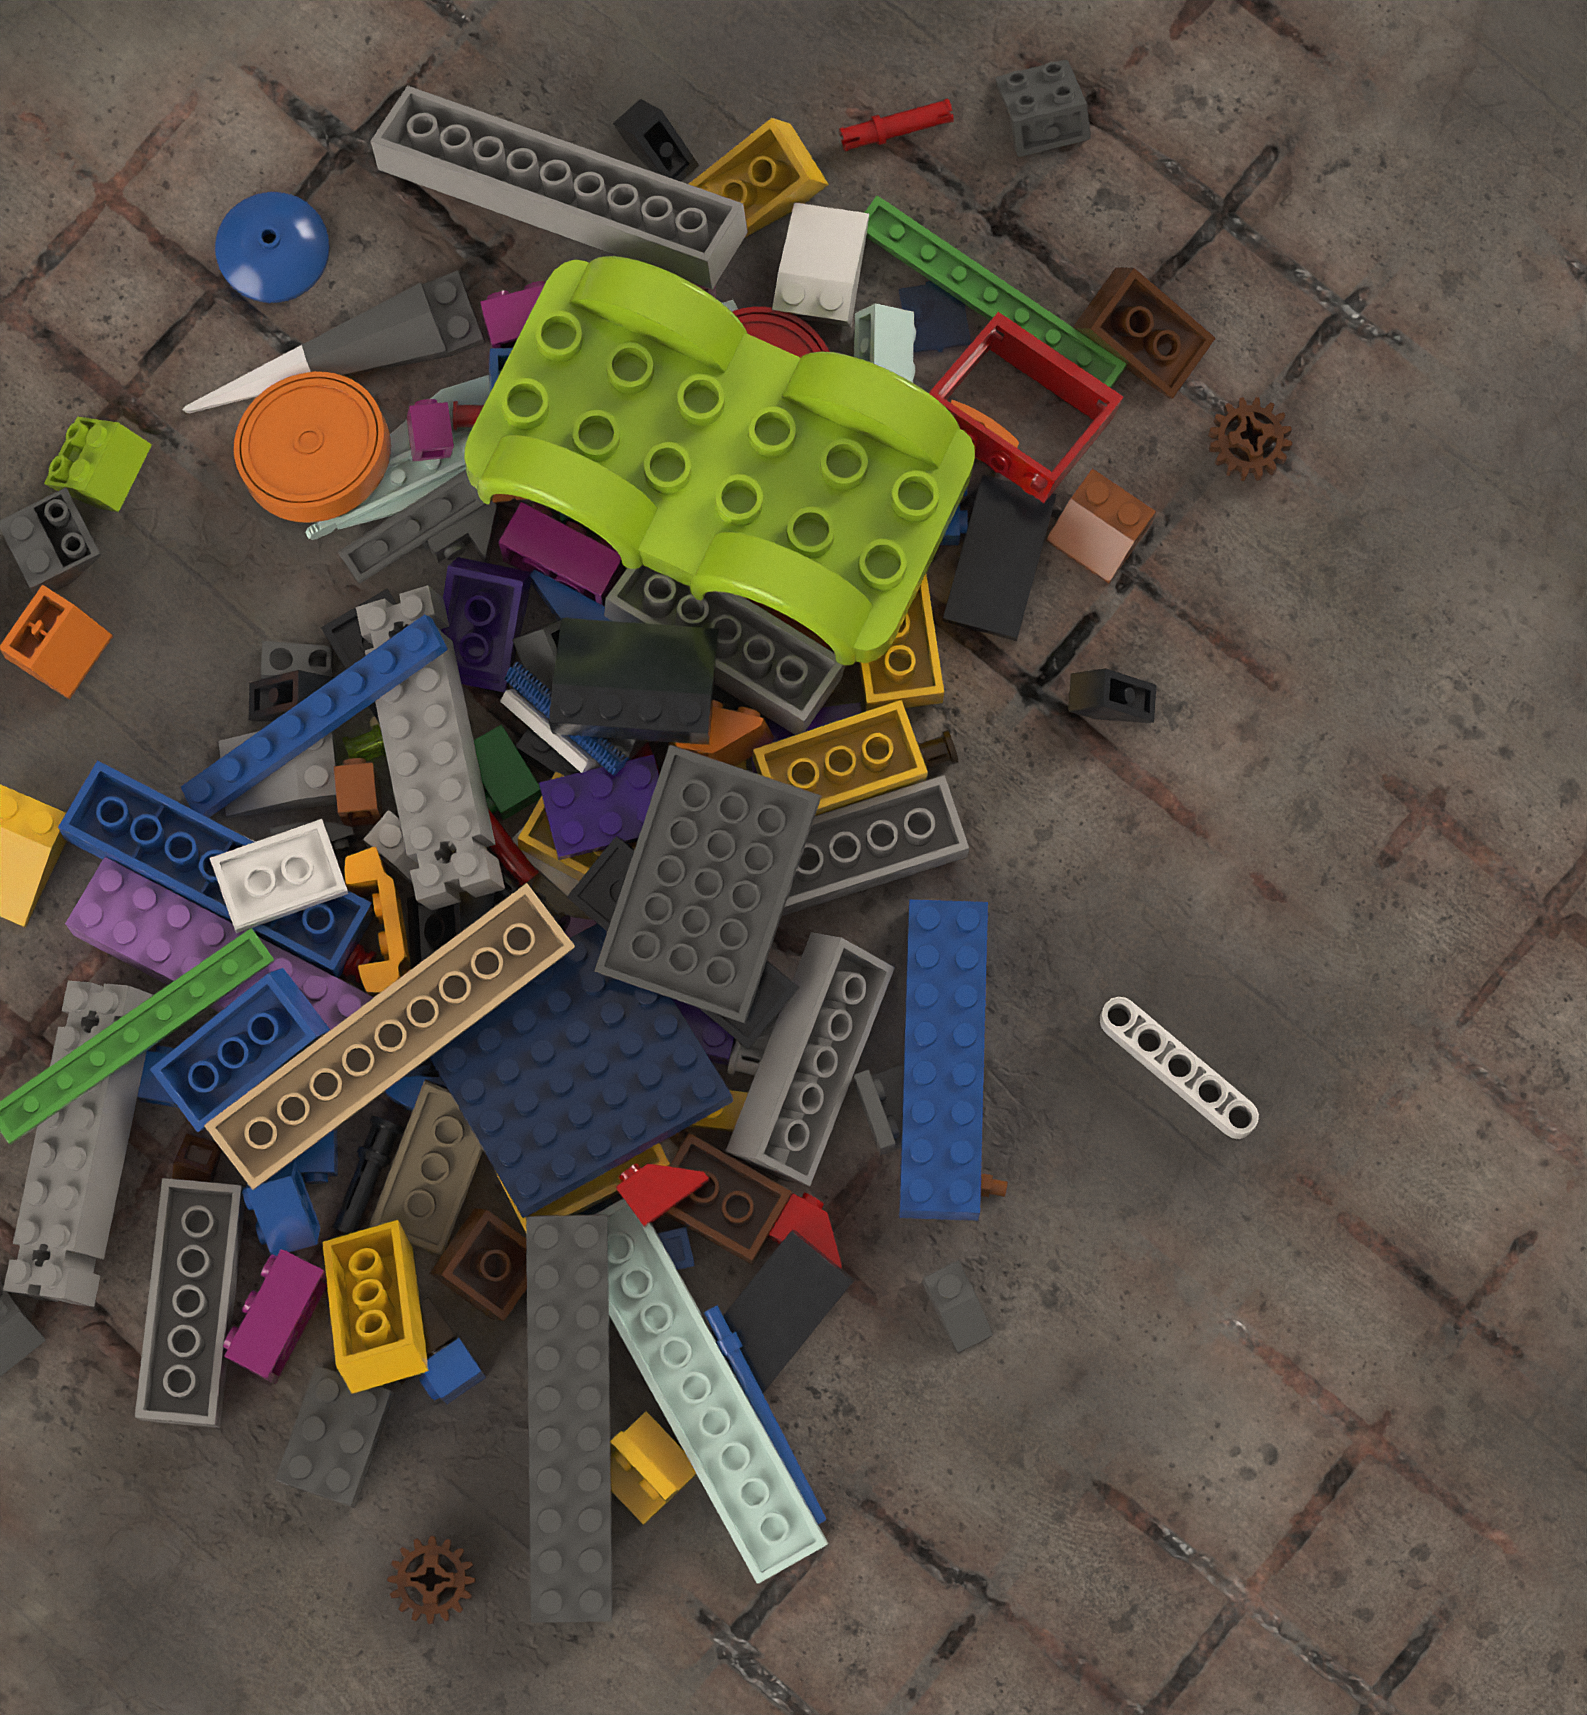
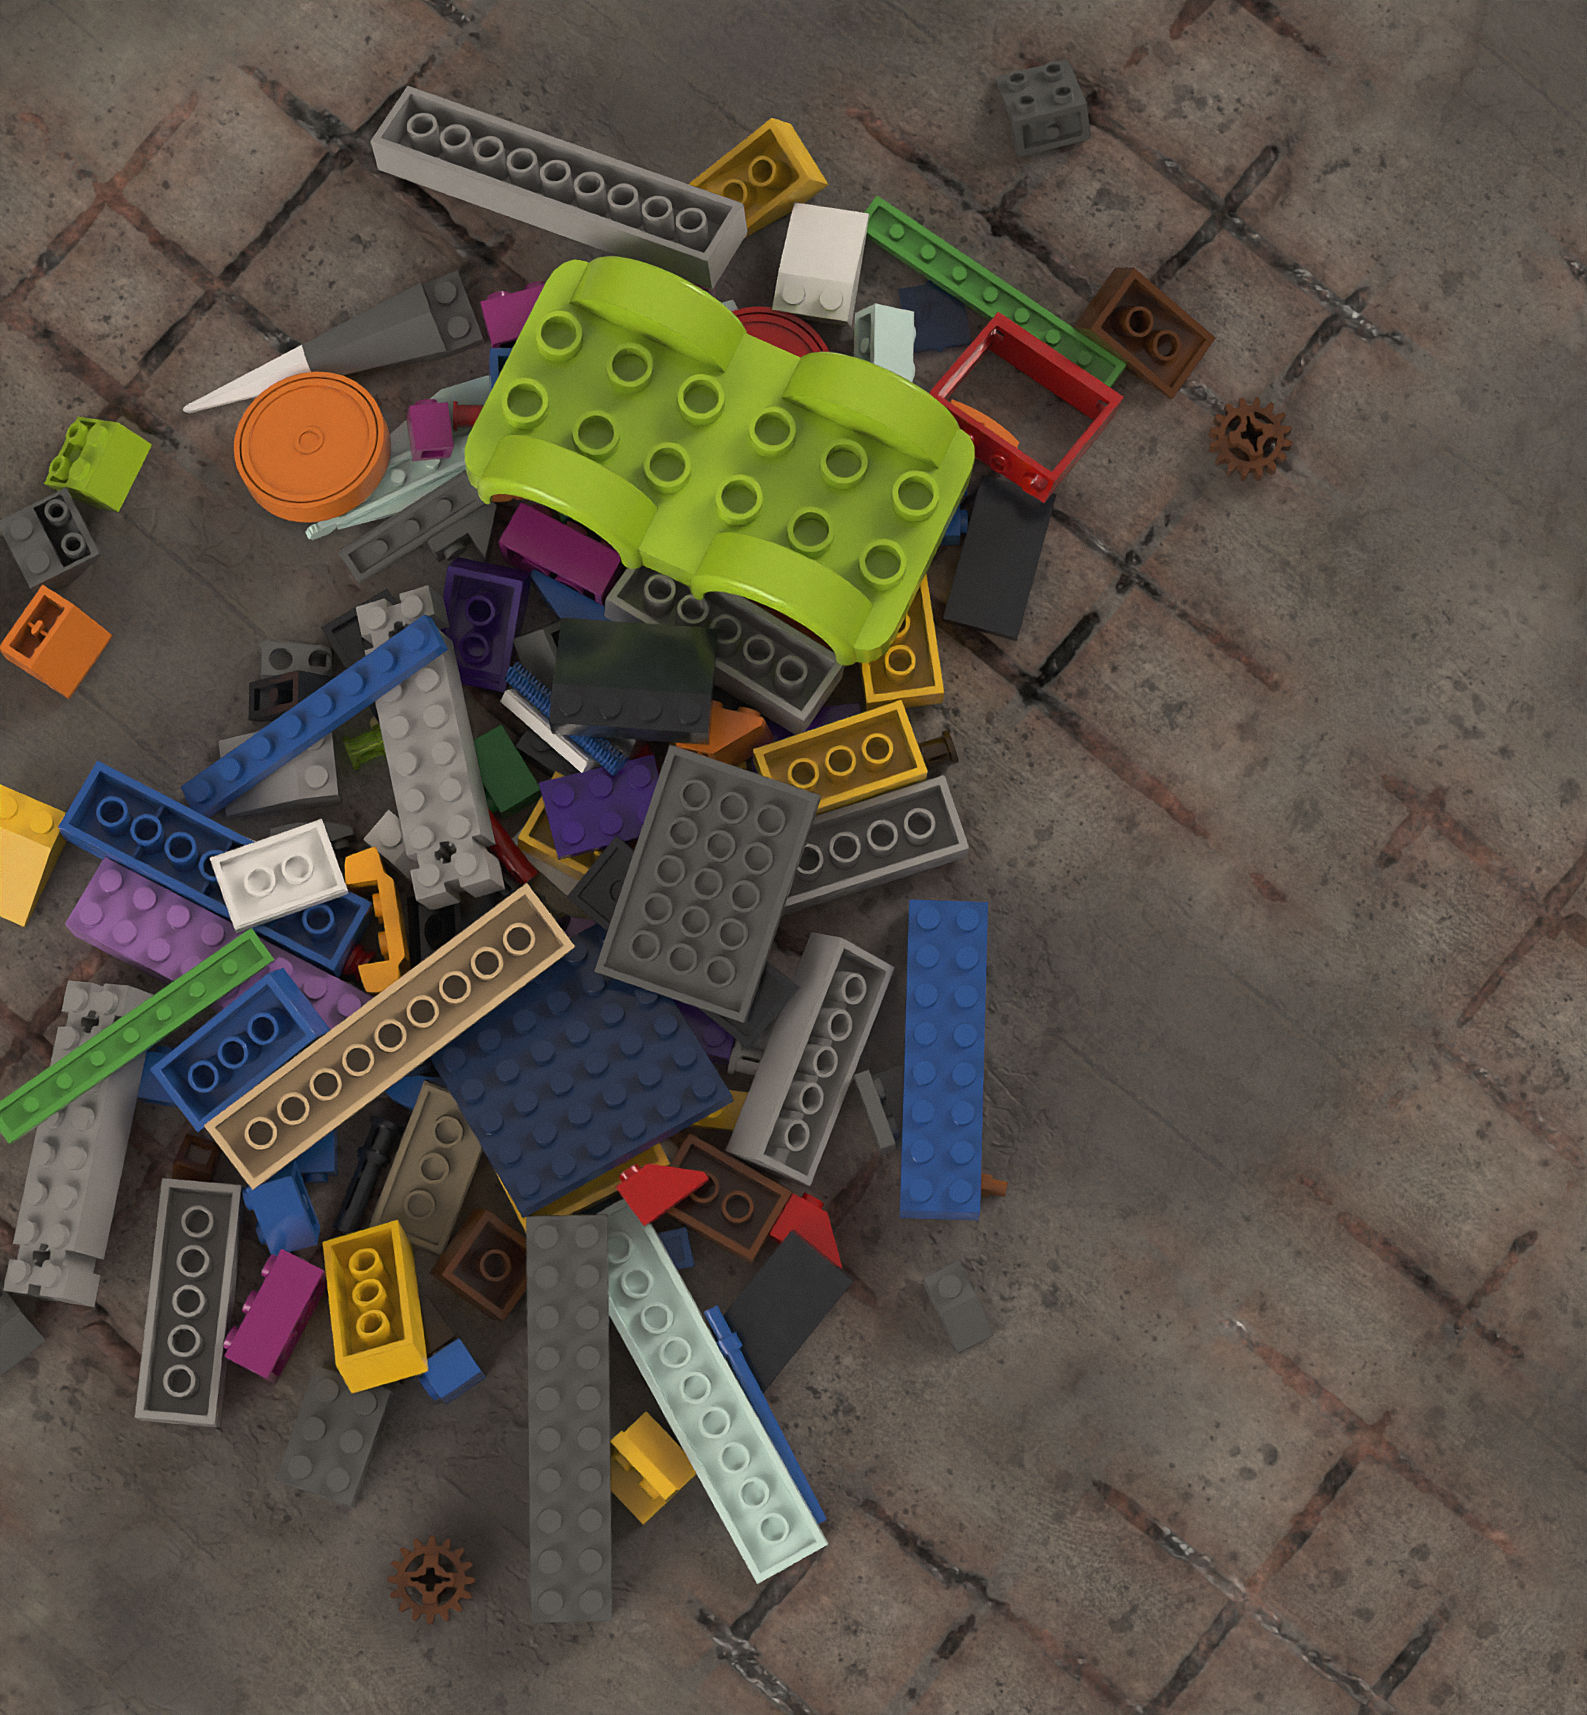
(275, 269): blue dish -> none
(358, 793): dark orange brick -> none
(655, 141): black slope -> none
(895, 125): red pin -> none
(1101, 526): dark orange slope -> none
(1112, 696): black slope -> none
(1186, 1086): white beam -> none

